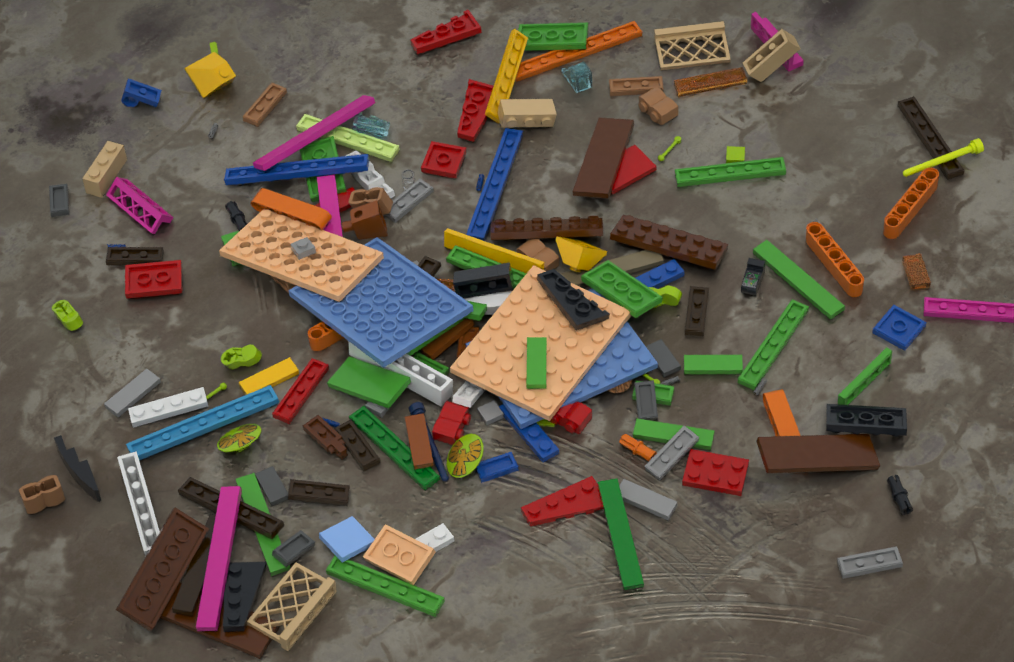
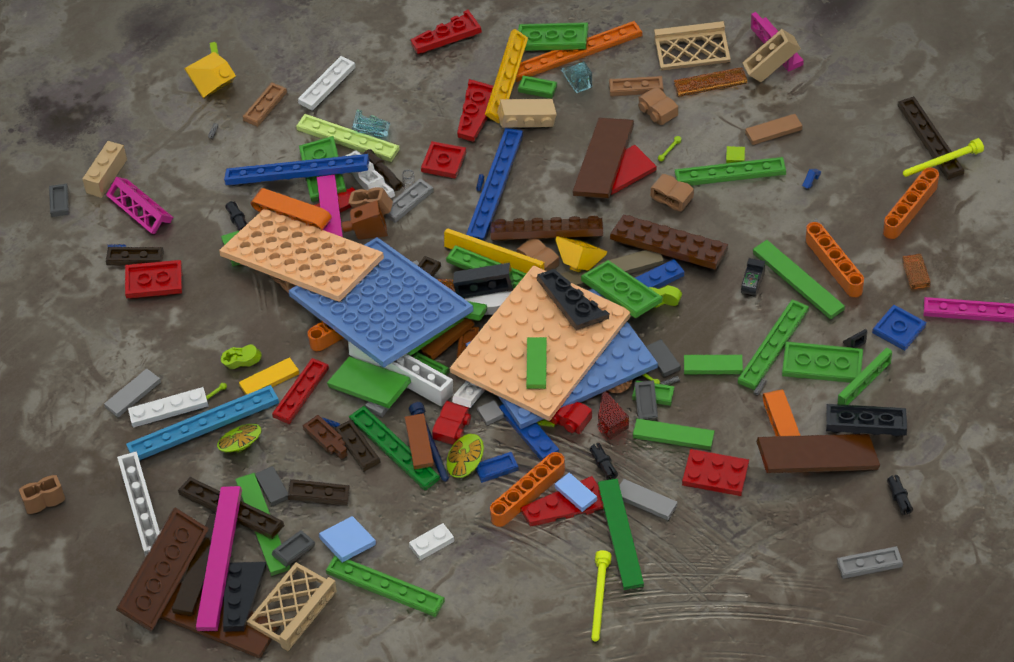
(67, 315): lime piece -> none
(79, 470): black slope -> none
(137, 91): blue plate -> none
(303, 248): light grey plate -> none
(313, 133): dark pink tile -> none
(326, 83): none -> white plate
(383, 170): none -> dark brown pin
(399, 554): light nougat plate -> none
(536, 482): none -> orange beam
(537, 87): none -> bright green tile
(575, 492): none -> light blue tile
(602, 561): none -> neon yellow piece
(603, 461): none -> black pin
(611, 417): none -> clear red slope
(637, 447): orange axle -> none
(671, 453): light grey tile -> none
(672, 192): none -> medium nougat brick
(696, 311): dark brown tile -> none
(773, 129): none -> medium nougat tile
(811, 175): none -> blue tile
(822, 362): none -> bright green tile
(856, 340): none -> black slope

